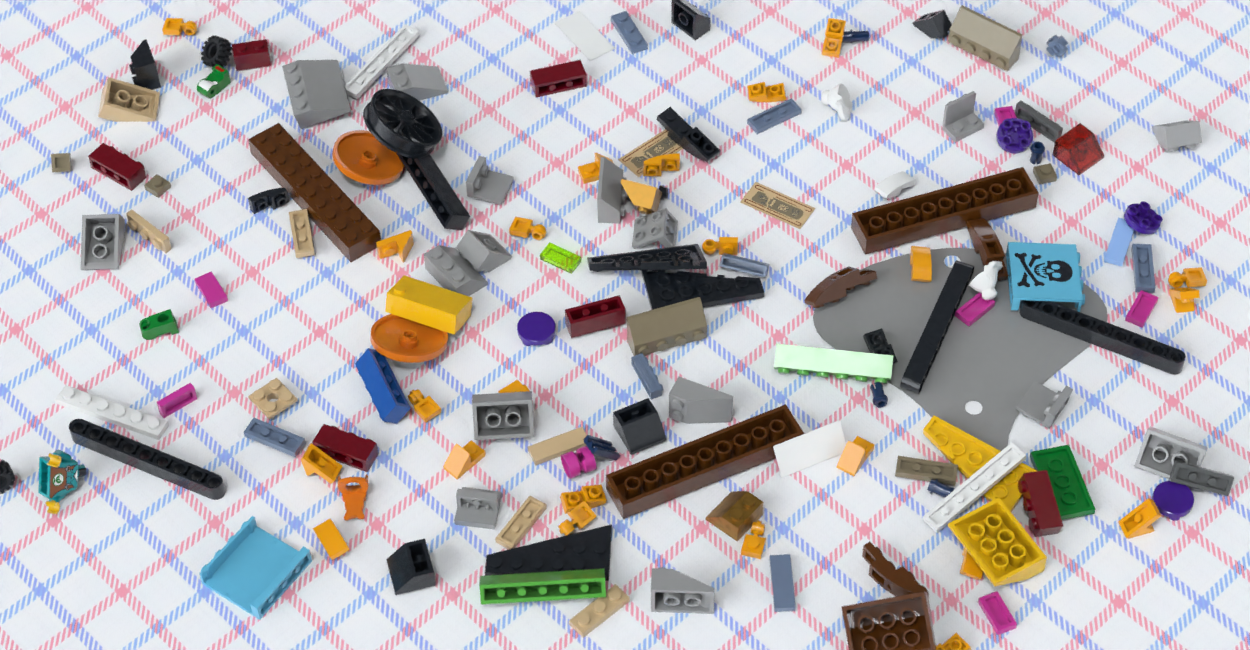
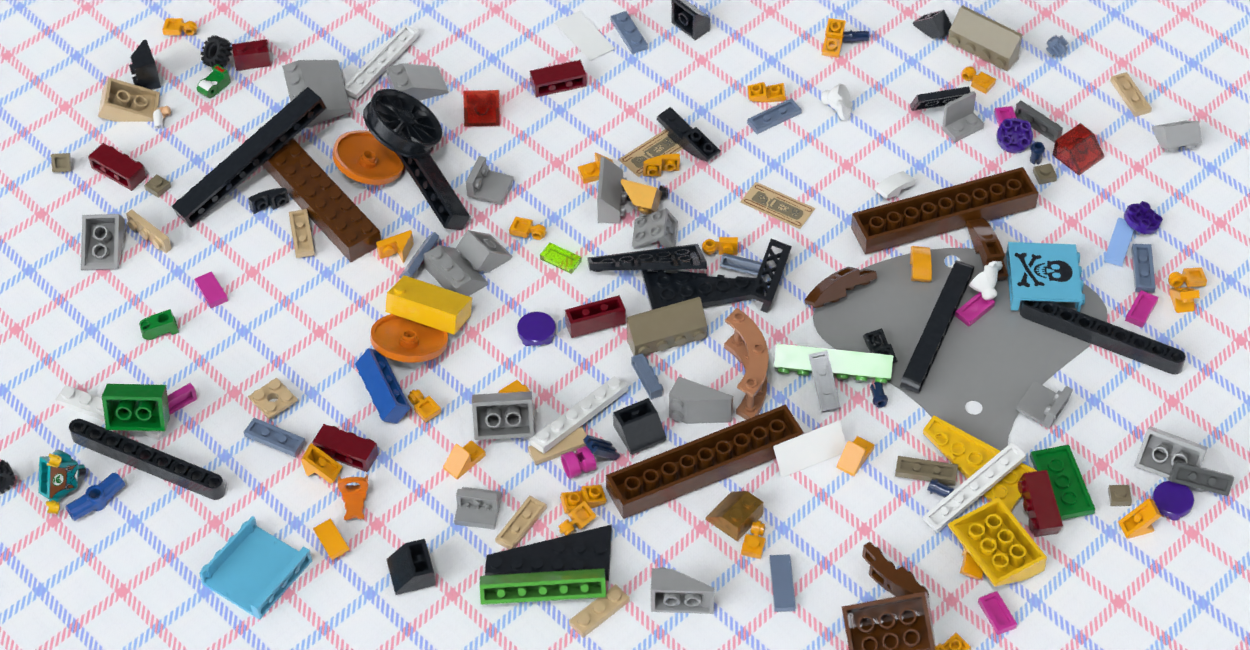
(95, 497): none -> blue piece
(135, 407): none -> green brick
(159, 115): none -> white arm
(249, 157): none -> black brick
(419, 255): none -> sand blue tile
(481, 108): none -> clear red slope
(578, 414): none -> white plate
(751, 350): none -> nougat fence
(775, 278): none -> black fence
(824, 381): none -> plate
(938, 98): none -> black tile
(980, 82): none -> light orange plate
(1119, 495): none -> dark tan plate
(1130, 94): none -> tan tile

